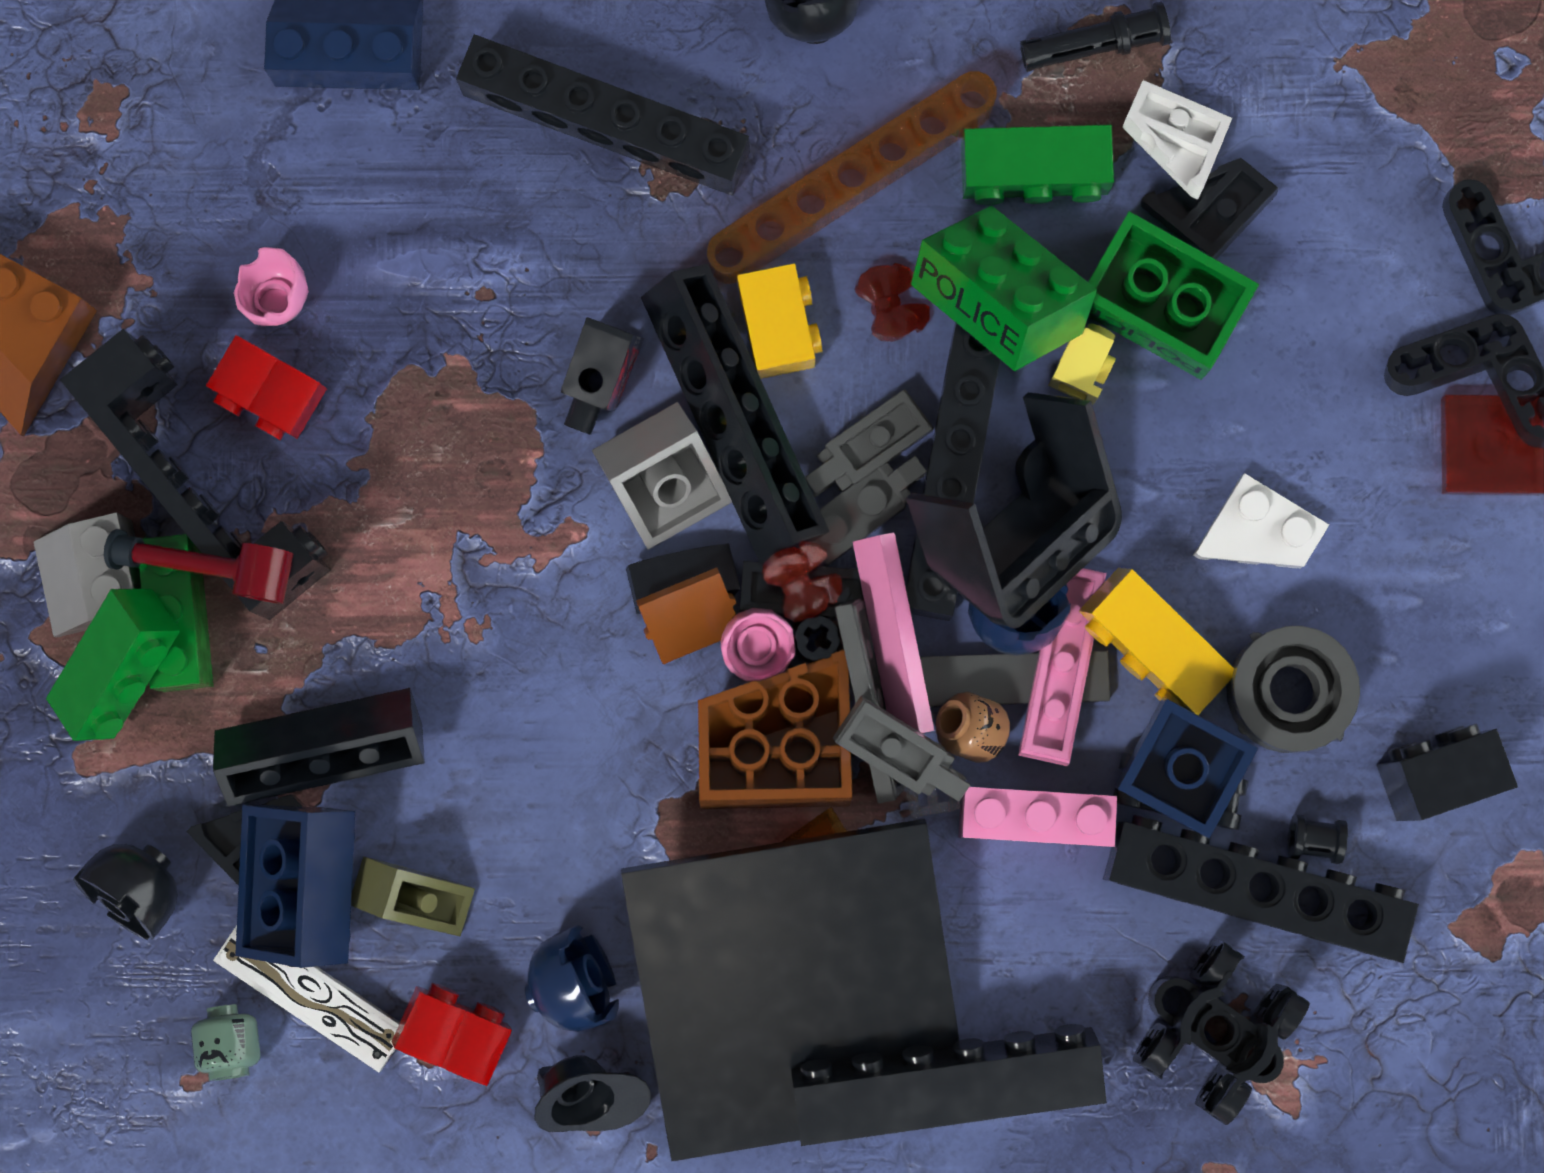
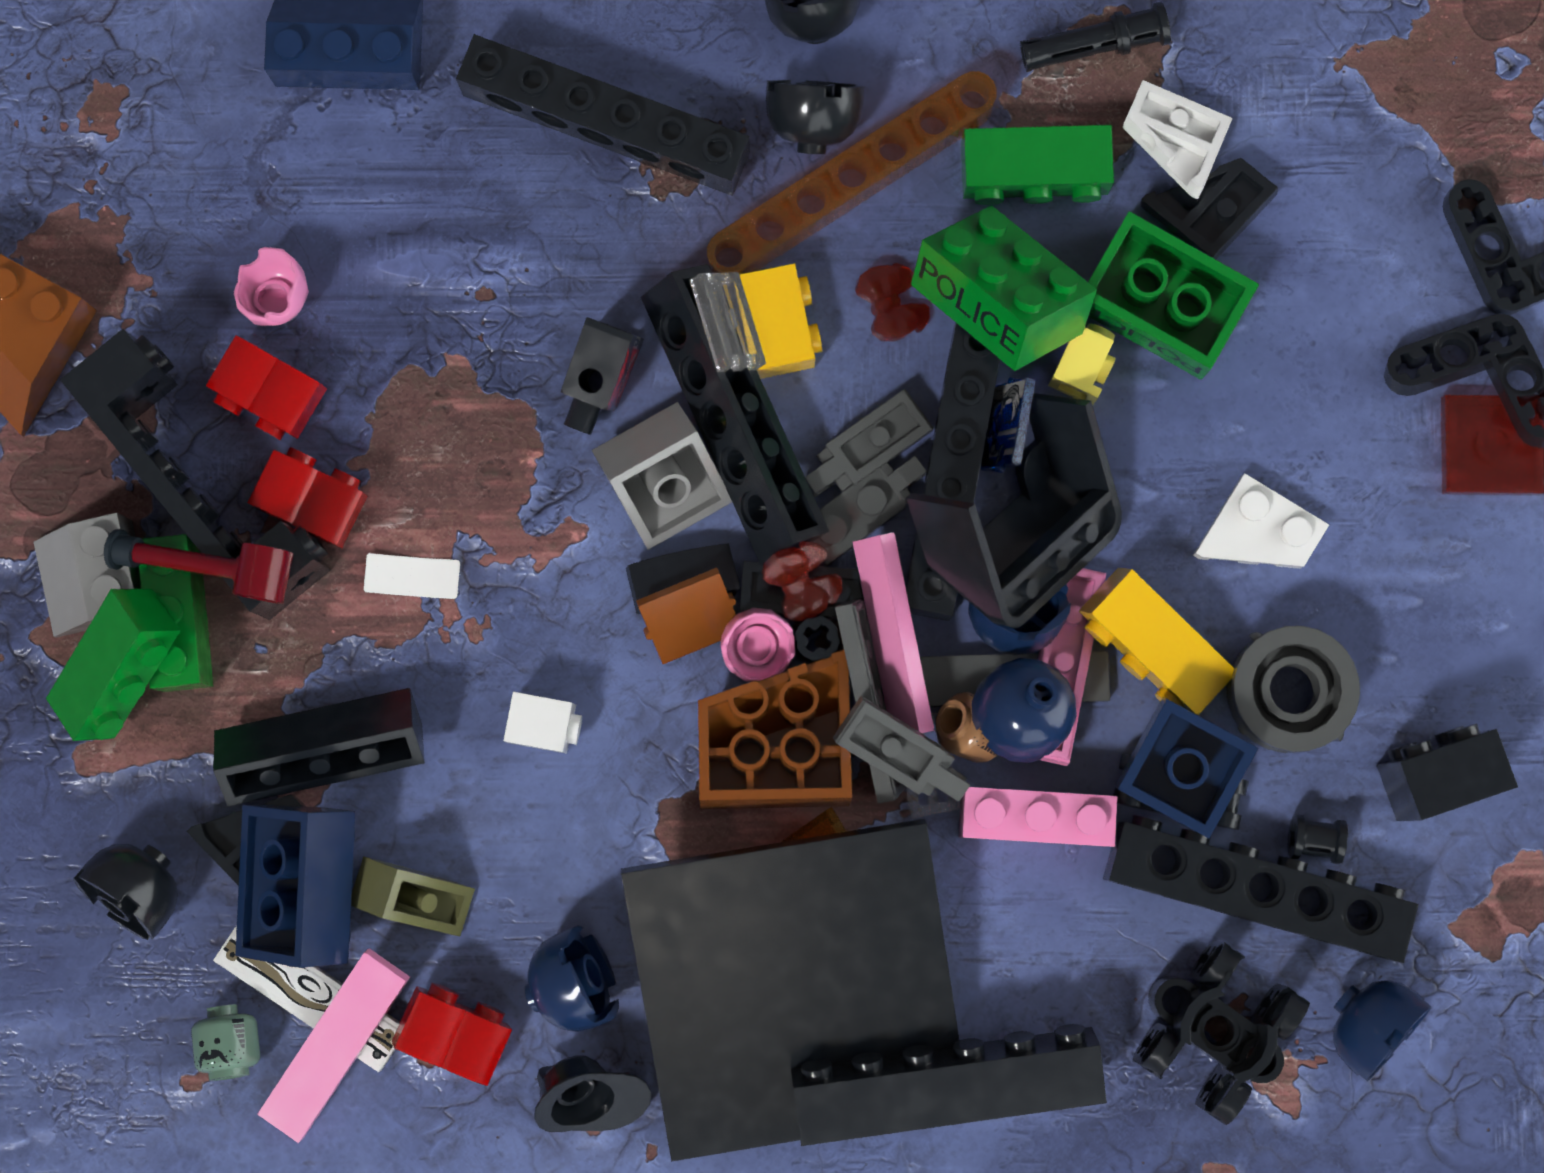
(307, 497): none -> red brick
(333, 1045): none -> bright pink tile
(411, 576): none -> white sticker
(542, 723): none -> white brick
(721, 321): none -> clear tile
(814, 112): none -> black cylinder
(1007, 425): none -> piece
(1024, 709): none -> dark blue cylinder
(1375, 1024): none -> dark blue cylinder

